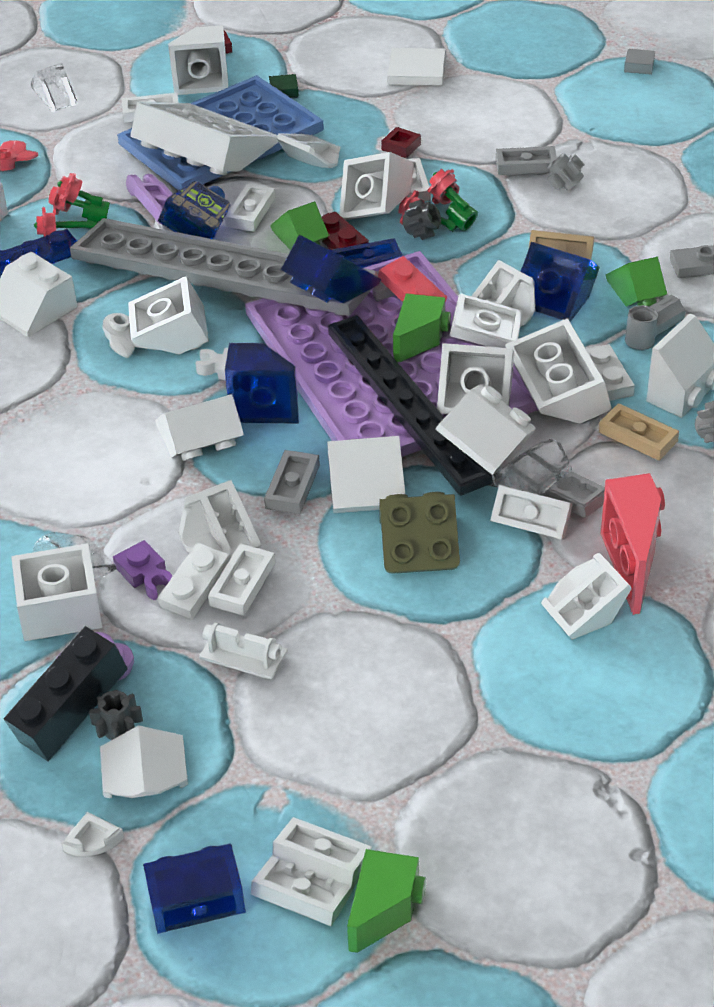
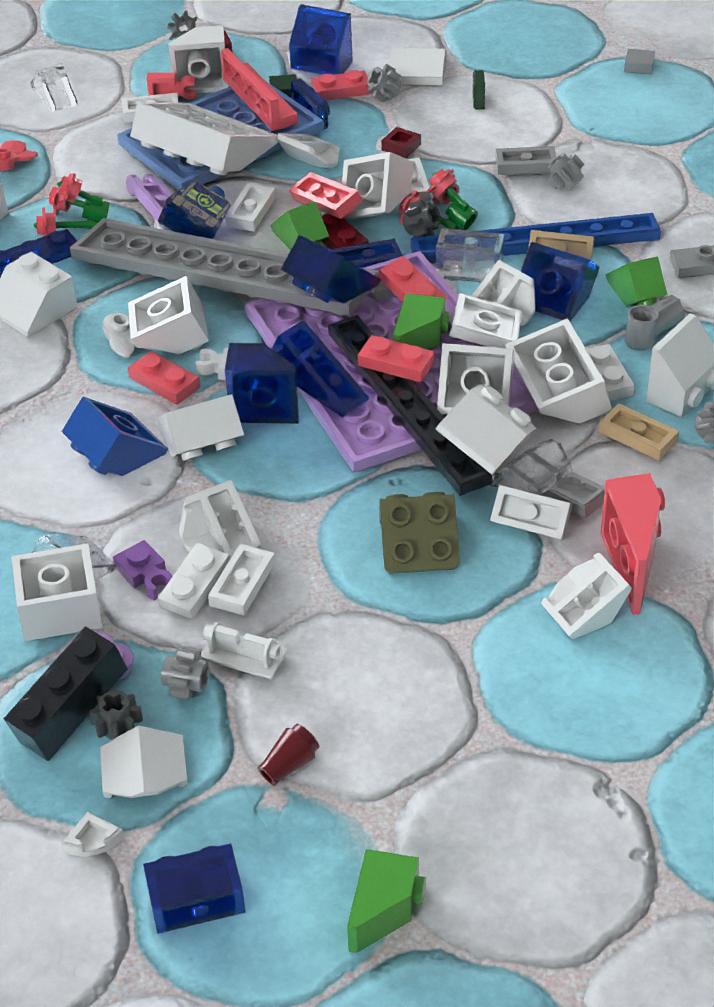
(111, 438): none -> blue slope
(164, 377): none -> coral plate
(166, 83): none -> coral plate
(181, 21): none -> dark grey gear
(185, 673): none -> light grey gear
(257, 93): none -> coral fence
(290, 752): none -> dark red cone
(292, 482): light grey plate -> none
(310, 100): none -> clear blue plate
(310, 871): white slope -> none
(319, 370): none -> clear blue slope
(321, 41): none -> clear blue slope
(329, 195): none -> coral plate
(341, 85): none -> coral plate
(364, 472): white tile -> none
(384, 82): none -> light grey gear
(396, 358): none -> coral plate
(467, 254): none -> clear brick
(478, 89): none -> dark green tile
(604, 230): none -> blue tile

